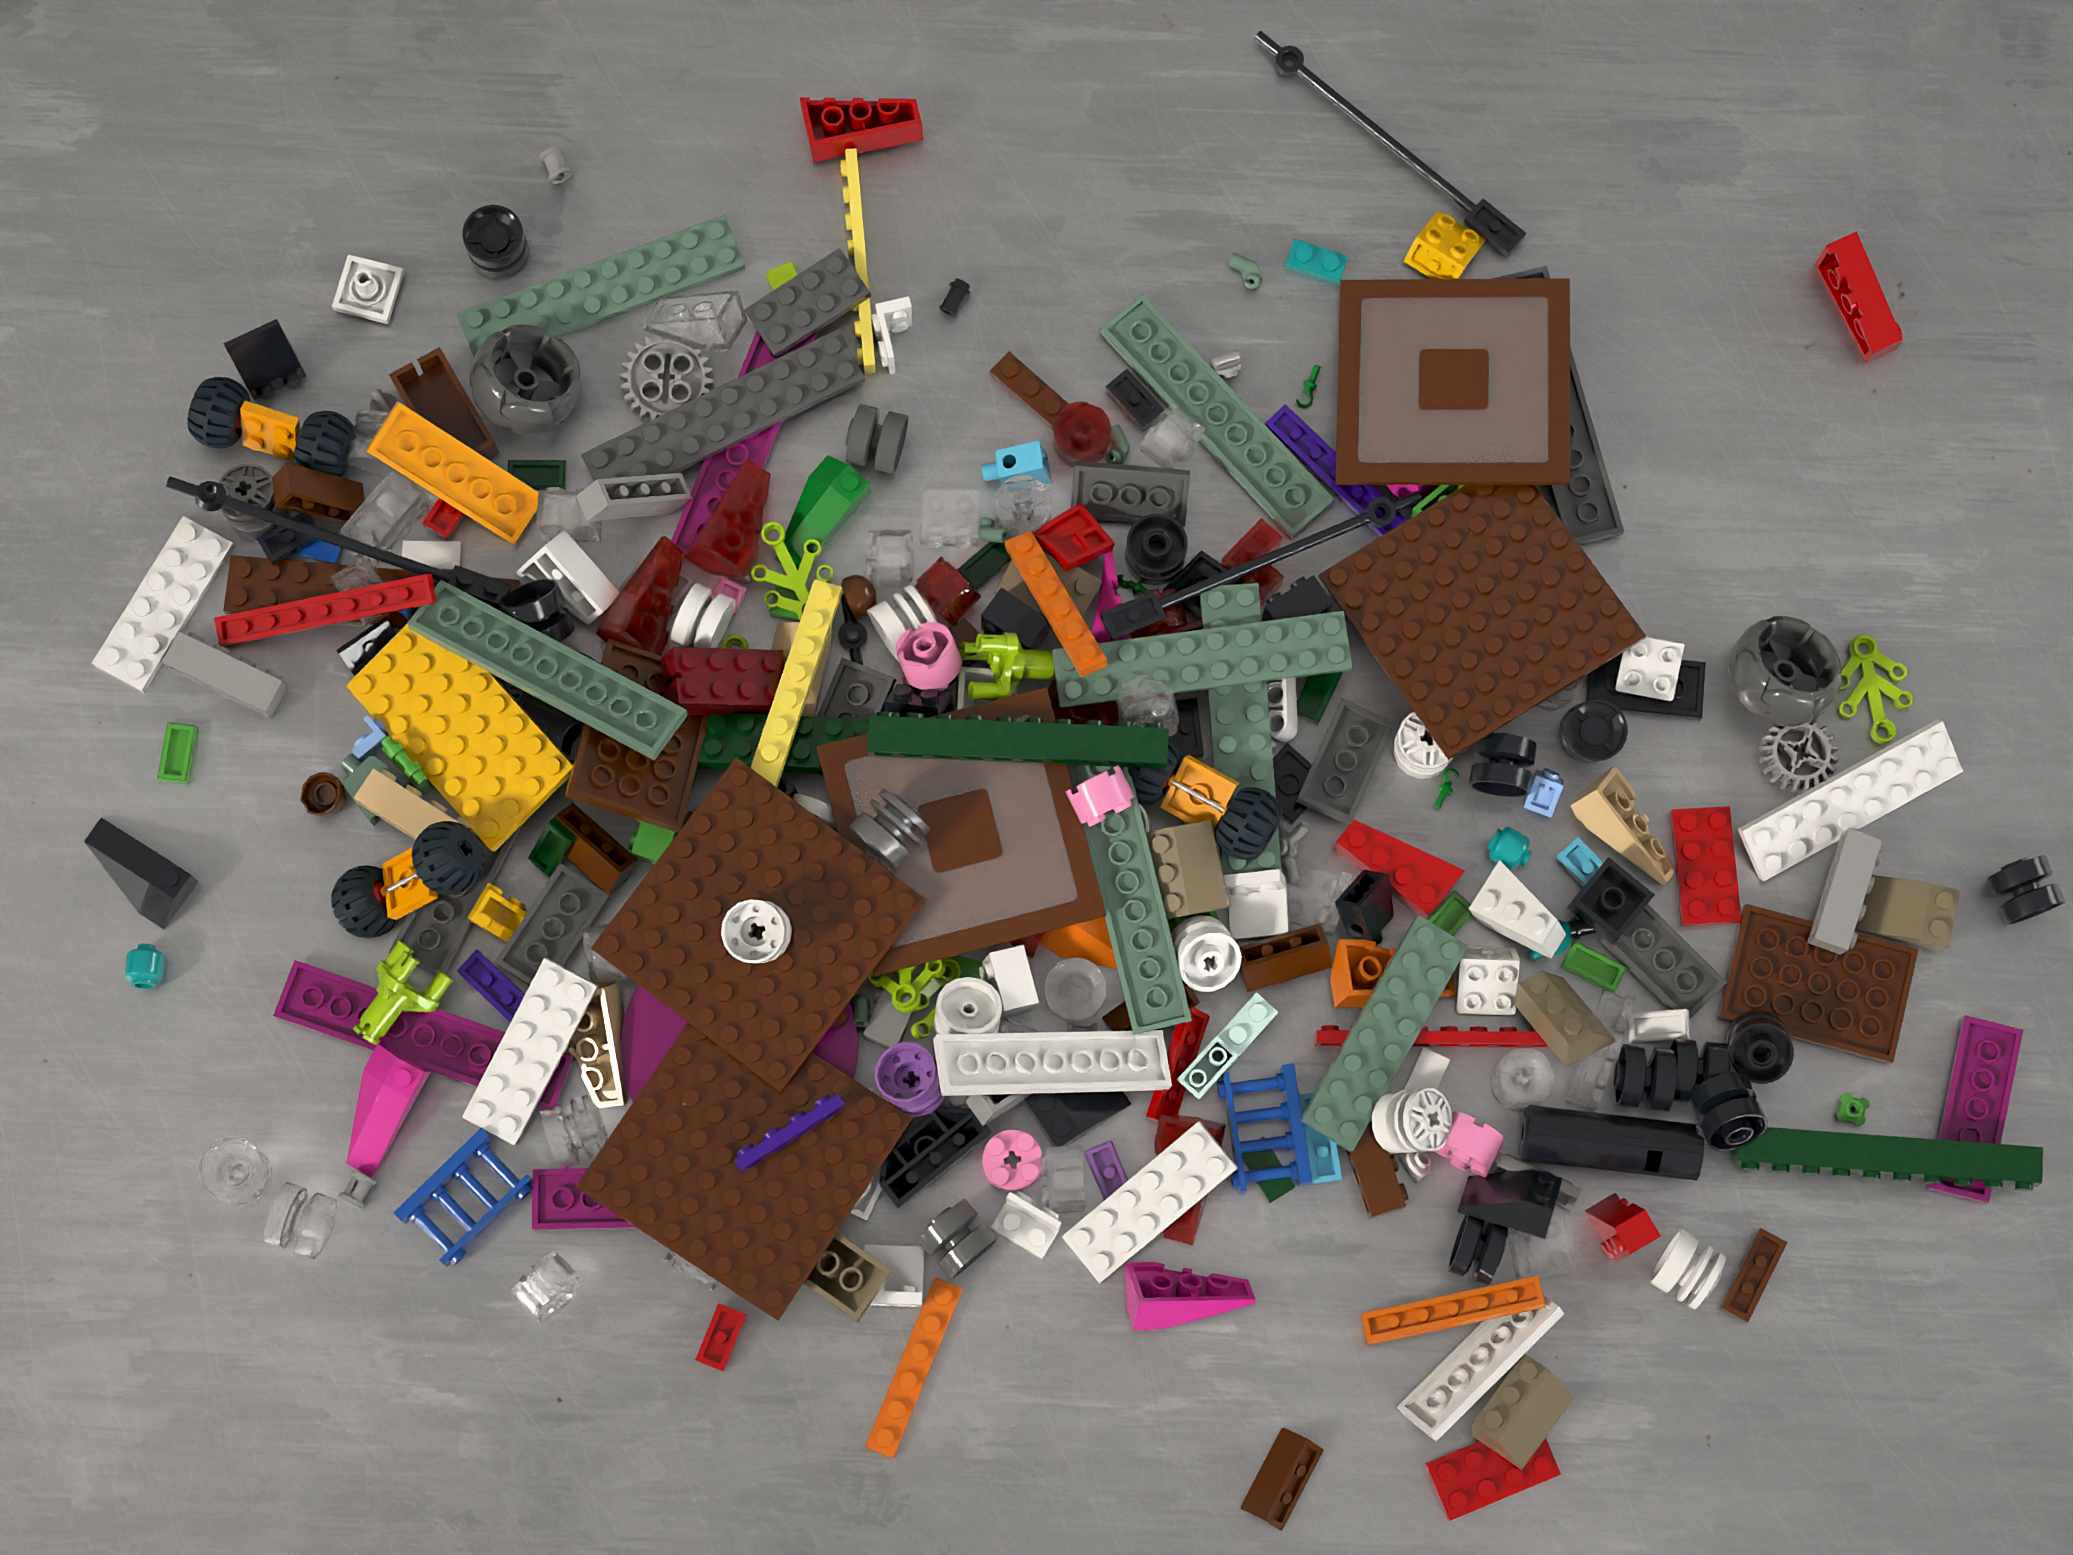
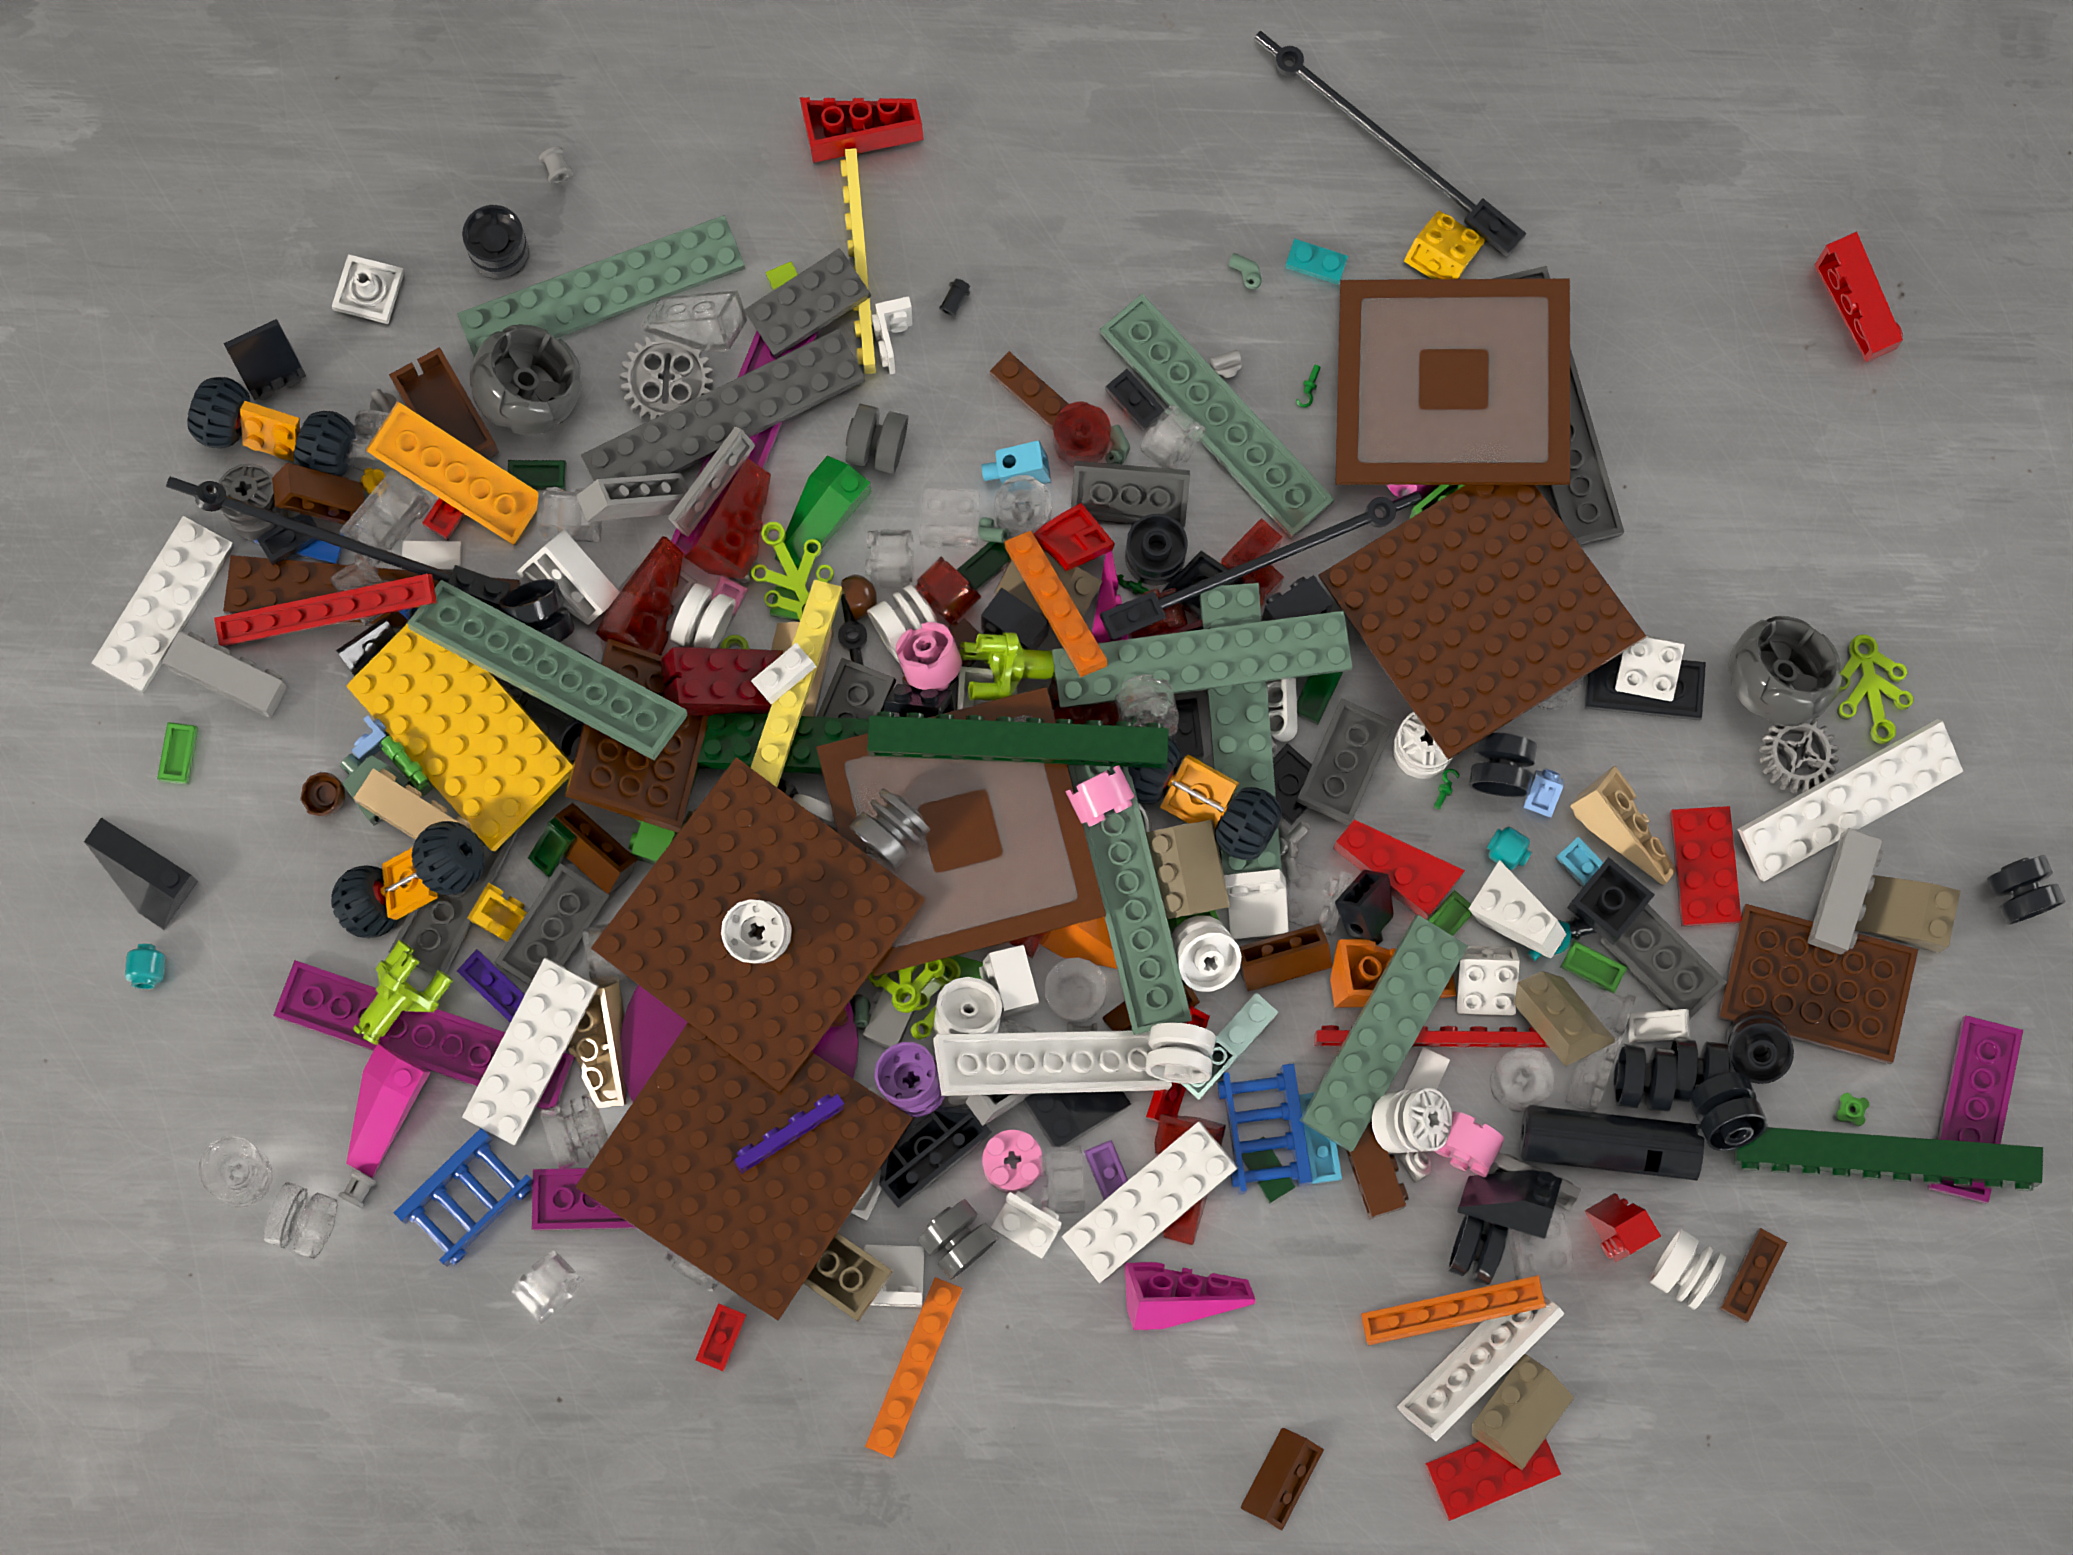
(371, 479): none -> yellow plate
(711, 481): none -> light grey tile
(783, 673): none -> white plate
(1180, 1053): none -> white wheel
(1322, 462): dark purple plate -> none
(1593, 731): black wheel -> none

